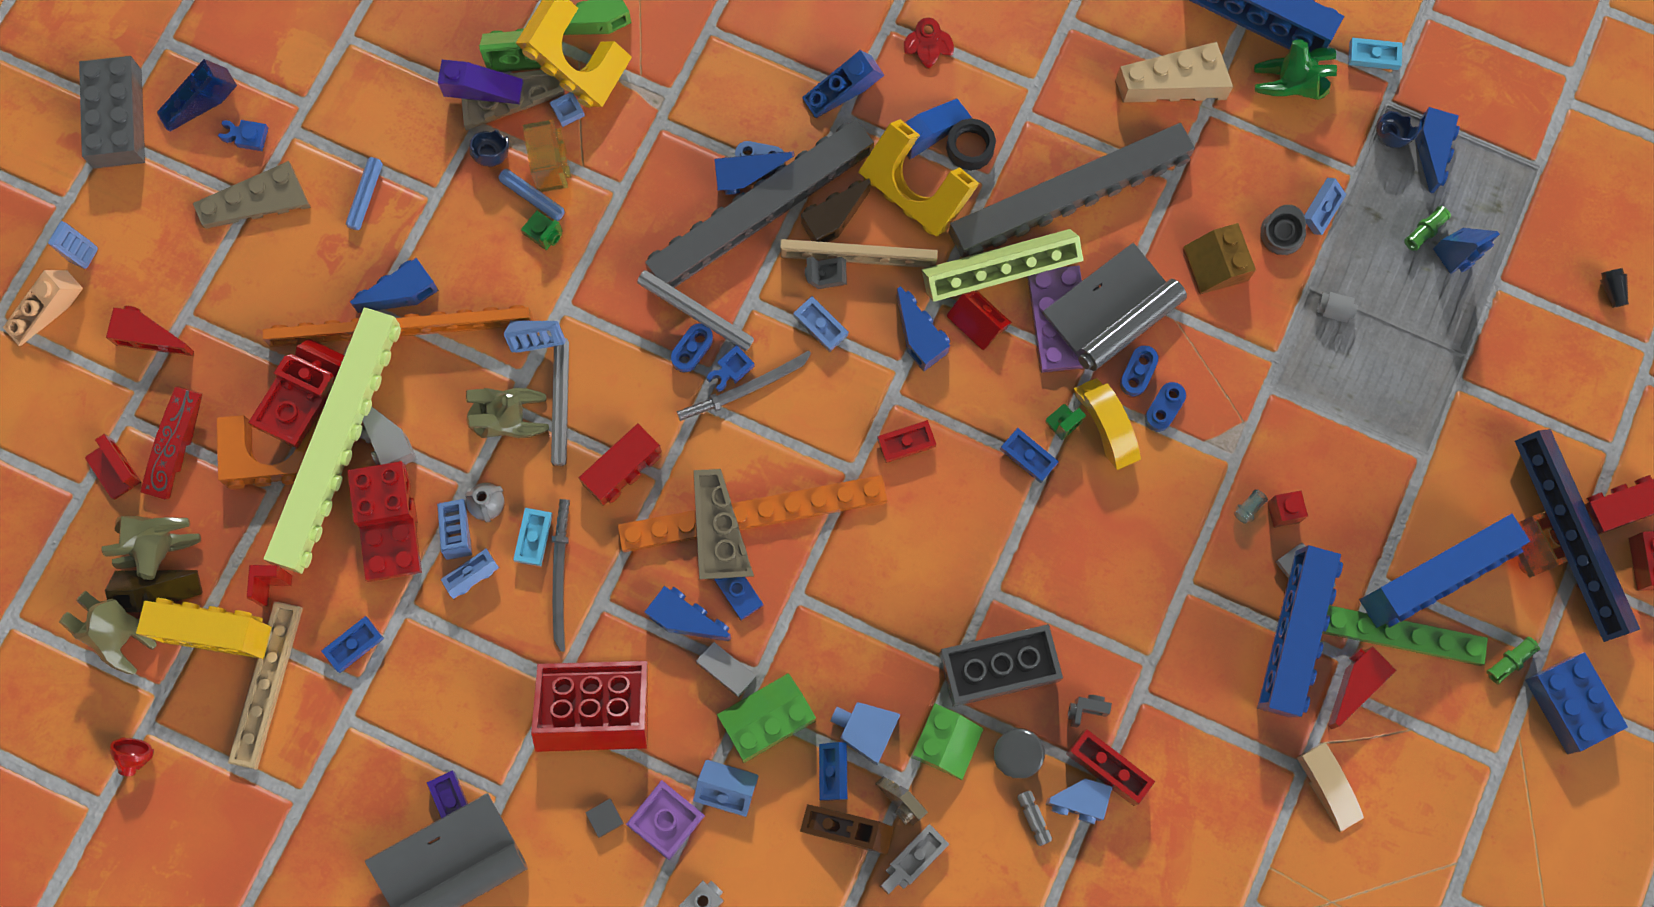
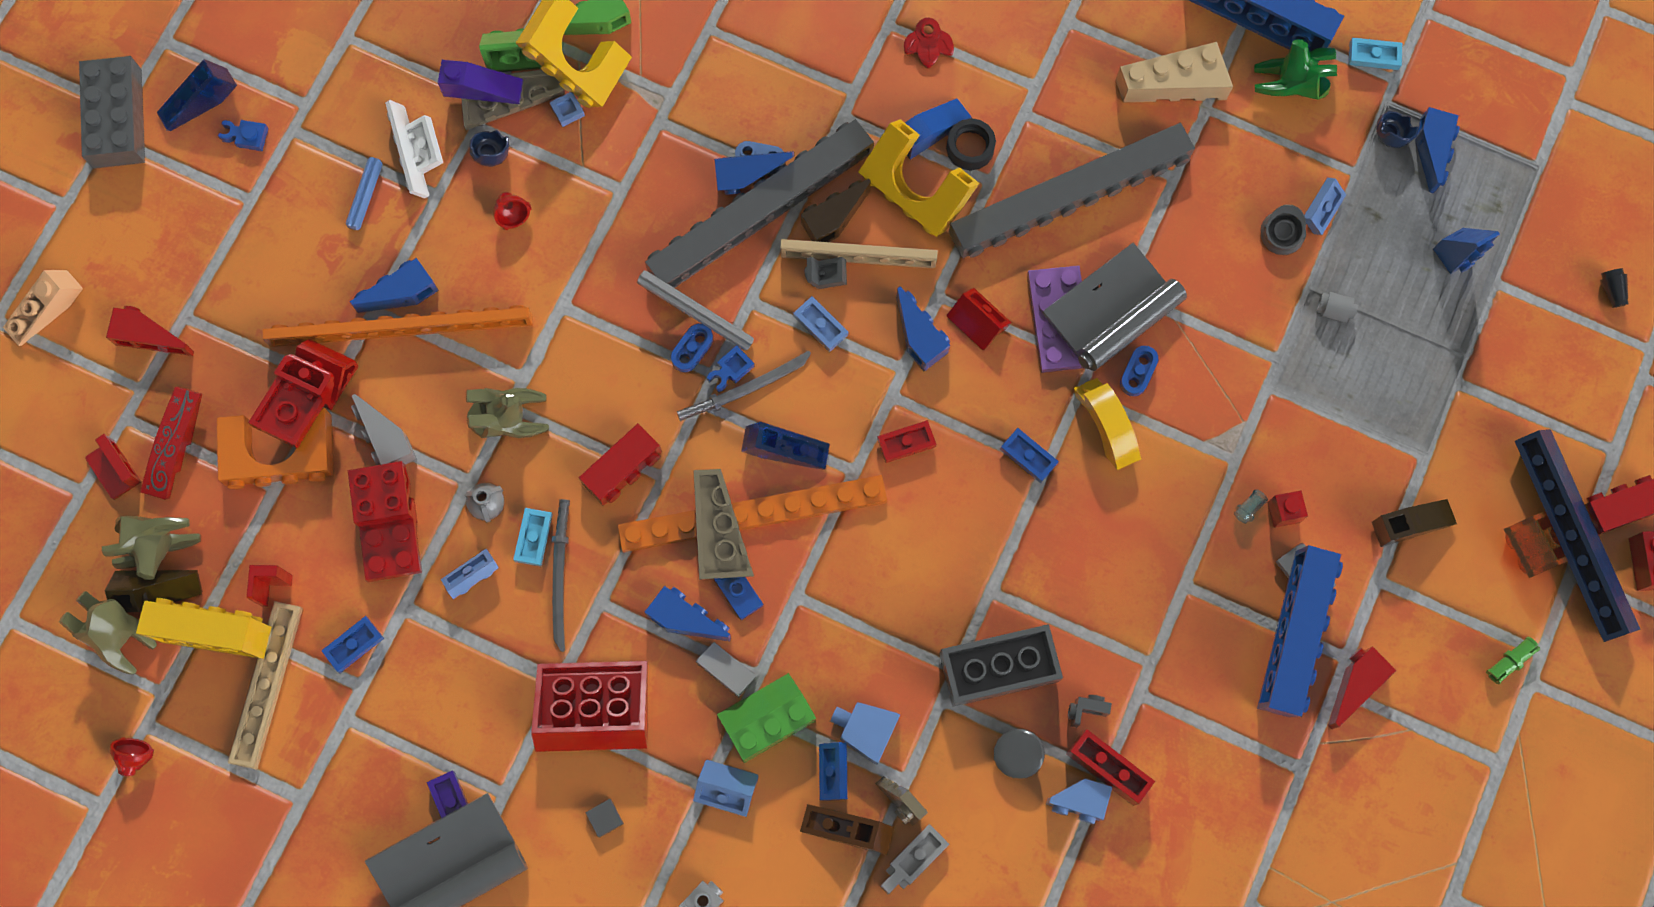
(75, 247): medium blue slope -> none
(260, 195): dark tan wing -> none
(332, 441): yellowish green brick -> none
(416, 147): none -> white bracket
(459, 545): medium blue slope -> none
(511, 211): none -> red piece
(518, 340): medium blue slope -> none
(531, 194): medium blue axle -> none
(542, 230): green bracket -> none
(547, 155): clear yellow brick -> none
(560, 404): light grey axle -> none
(665, 820): medium lavender tile -> none
(784, 446): none -> clear blue slope
(844, 83): blue slope -> none
(947, 741): bright green slope -> none
(1002, 265): yellowish green brick -> none
(1034, 818): light grey axle -> none
(1065, 421): green bracket -> none
(1166, 405): blue plate -> none
(1219, 259): pearl gold slope -> none
(1331, 786): tan slope -> none
(1408, 636): bright green plate -> none
(1413, 522): none -> dark brown slope
(1427, 228): bright green pin -> none
(1445, 572): blue brick -> none
(1576, 703): blue brick -> none

